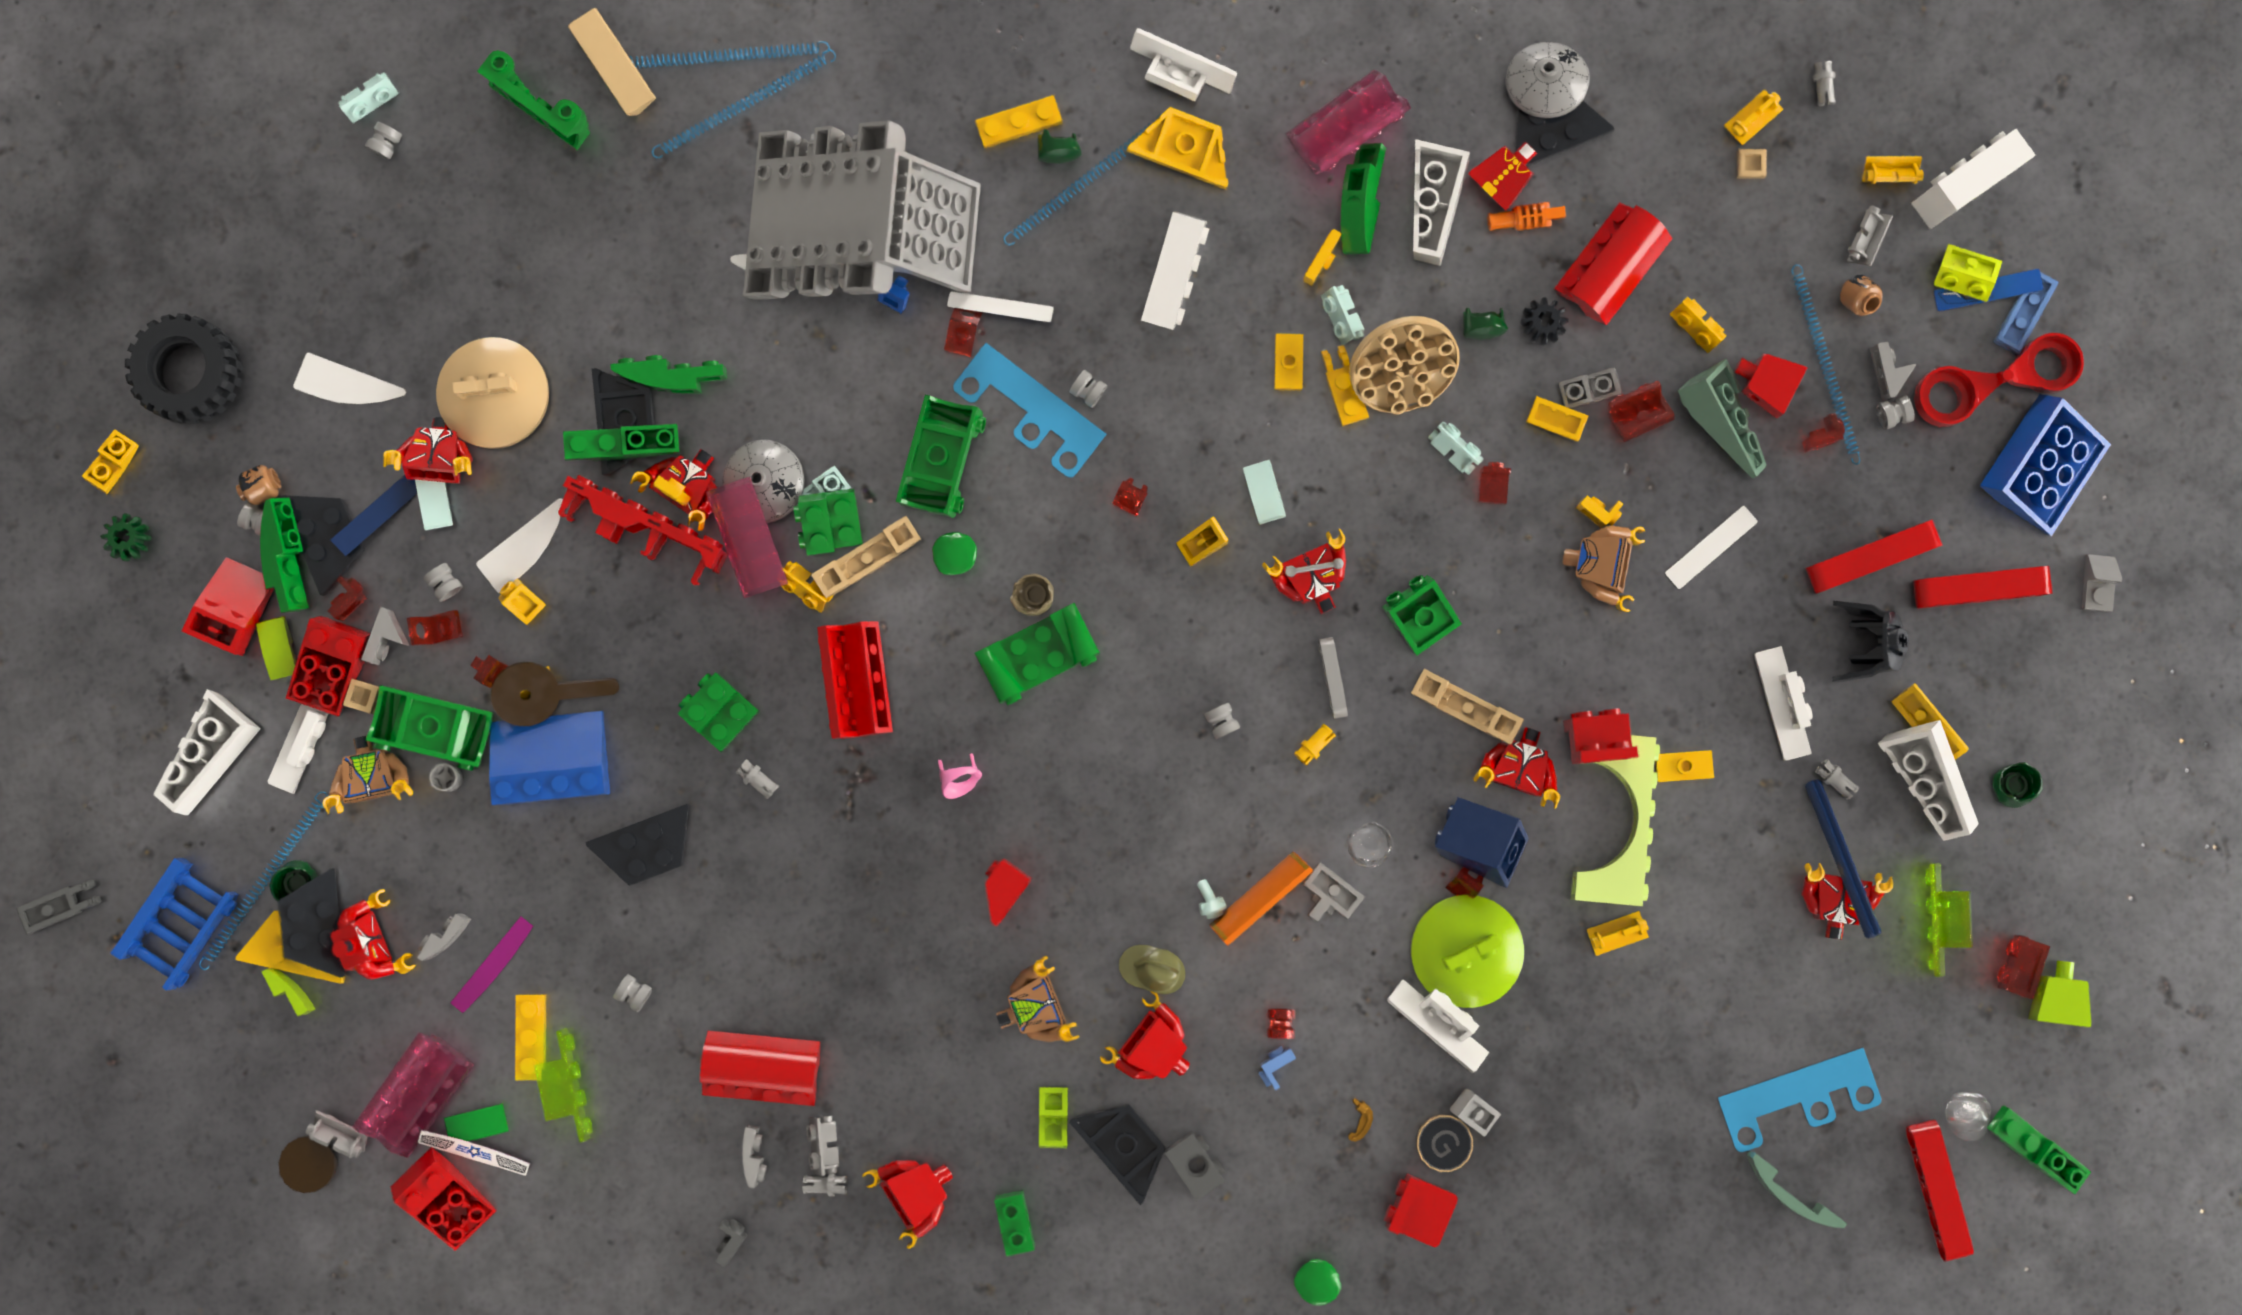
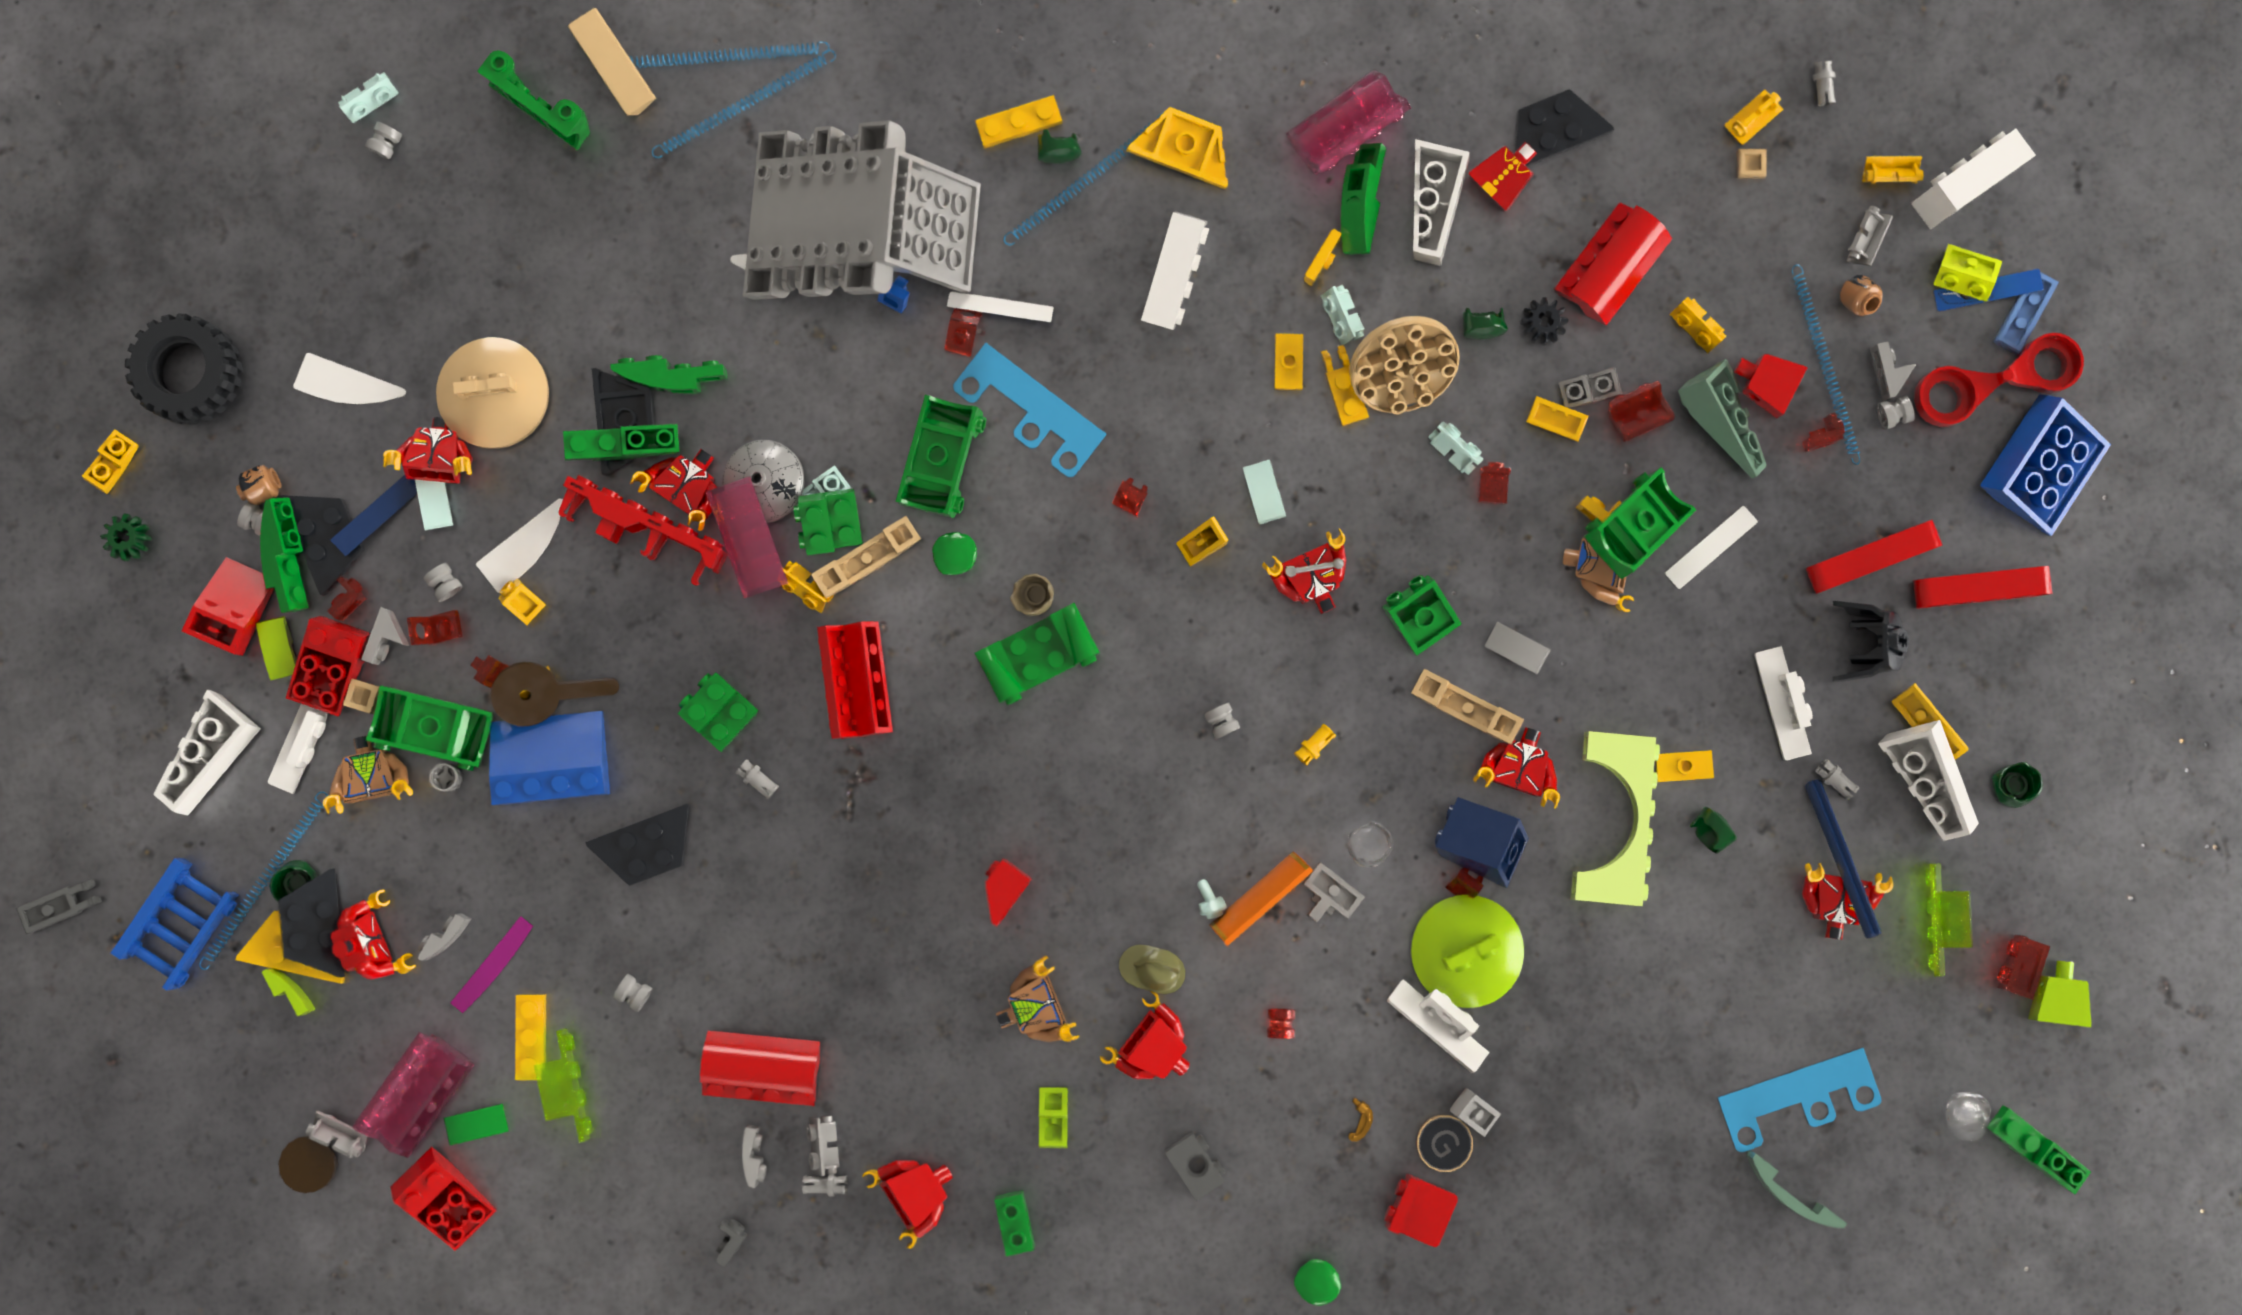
(474, 1152): white sticker -> none
(673, 490): yellow plate -> none
(953, 790): bright pink piece -> none
(1088, 388): light grey wheel -> none
(1123, 1145): black wing -> none
(1180, 68): white bracket -> none
(1277, 1059): medium blue bracket -> none
(1333, 677): light grey beam -> none
(1517, 647): none -> light grey slope
(1526, 217): orange hinge -> none
(1544, 92): light grey dish -> none
(1600, 737): red bracket -> none
(1618, 933): yellow hinge -> none
(1638, 524): none -> green piece
(1713, 830): none -> dark green hair
(1939, 1190): red beam -> none
(2099, 583): light grey slope -> none

